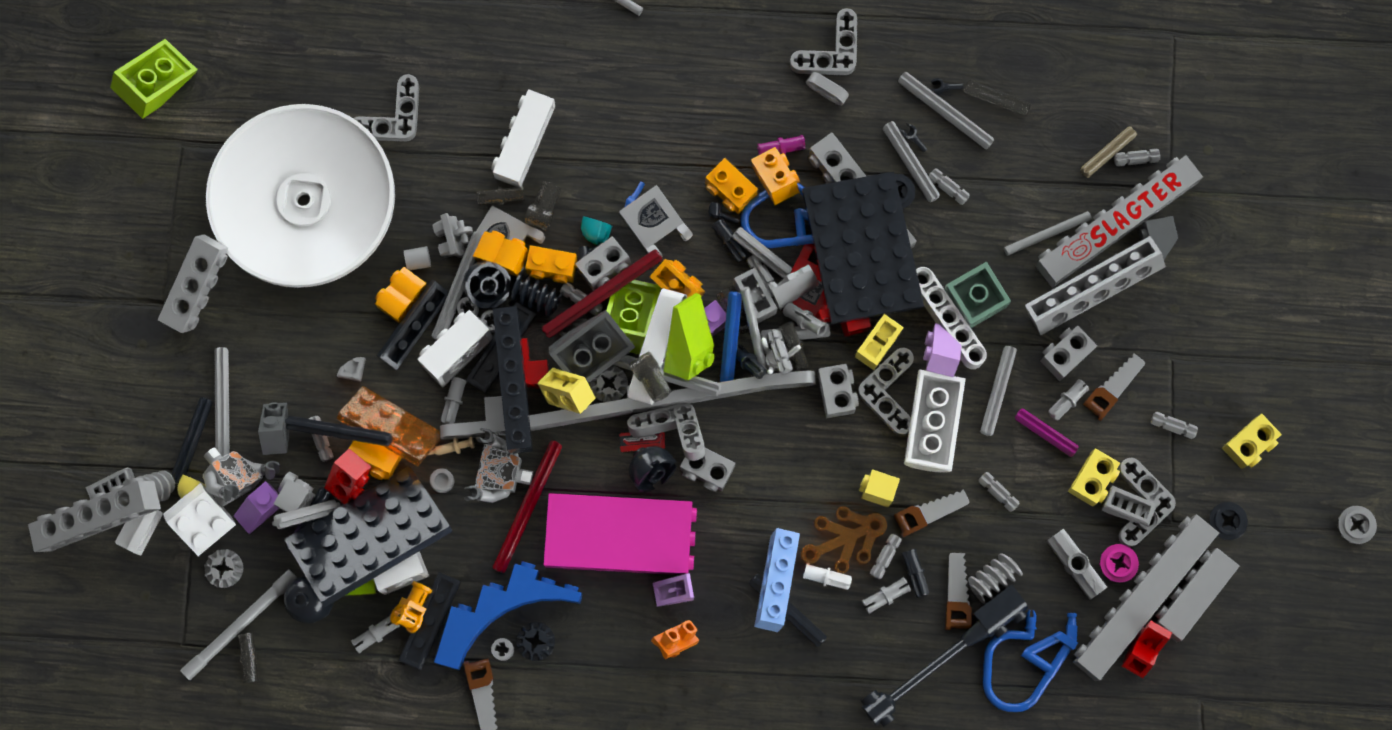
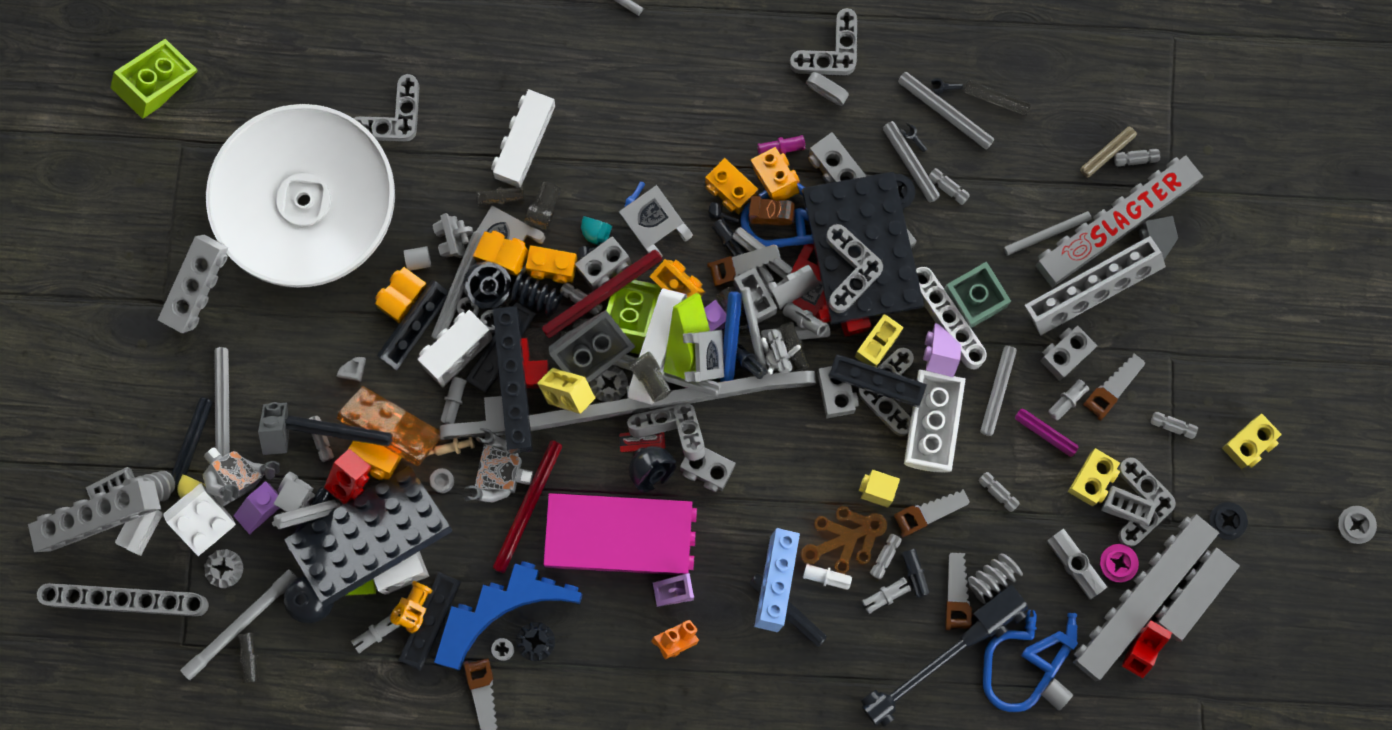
(111, 599): none -> light grey beam
(708, 355): none -> light grey flag
(742, 263): none -> light grey piece
(771, 211): none -> reddish brown leg
(859, 264): none -> light grey beam
(877, 380): none -> black tile
(1057, 694): none -> light grey beam

